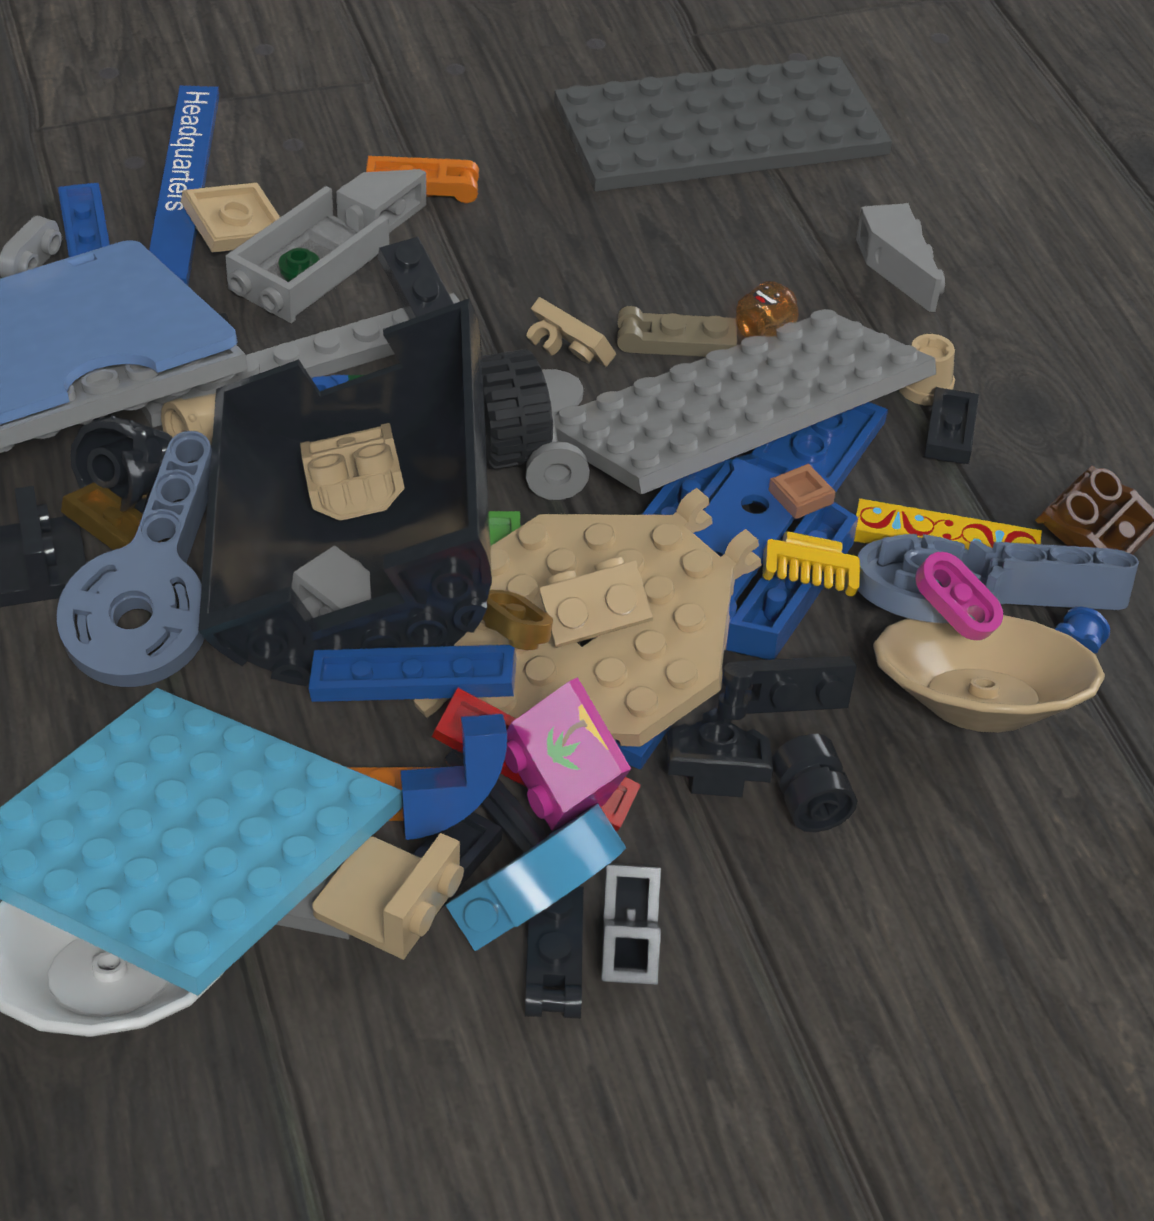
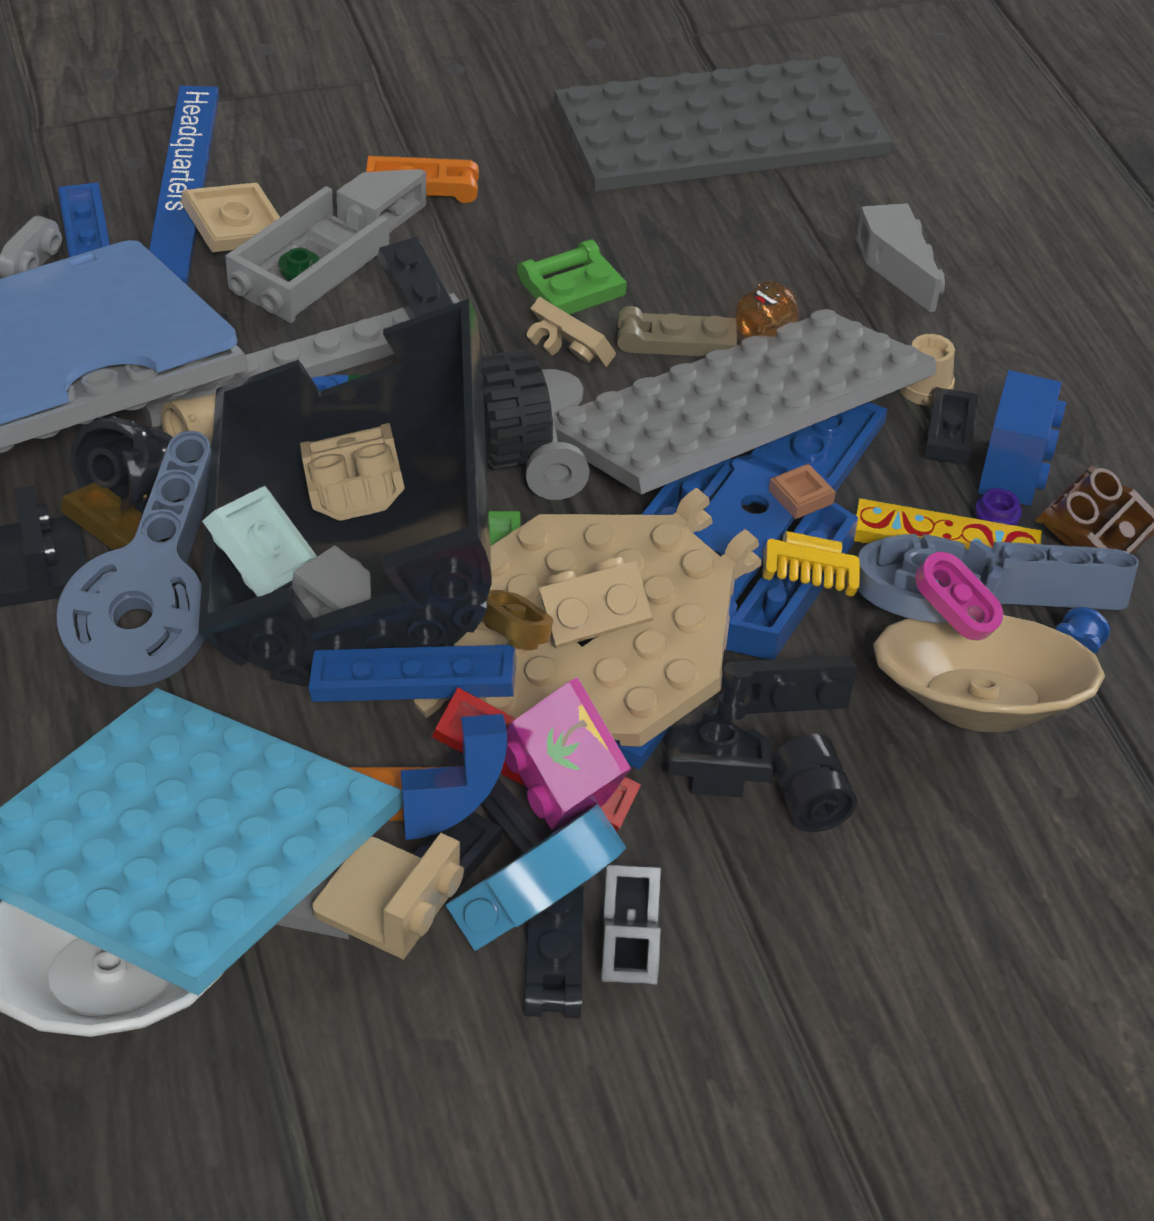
(259, 541): none -> light aqua plate
(577, 288): none -> bright green plate
(999, 506): none -> dark purple plate
(1023, 436): none -> blue brick

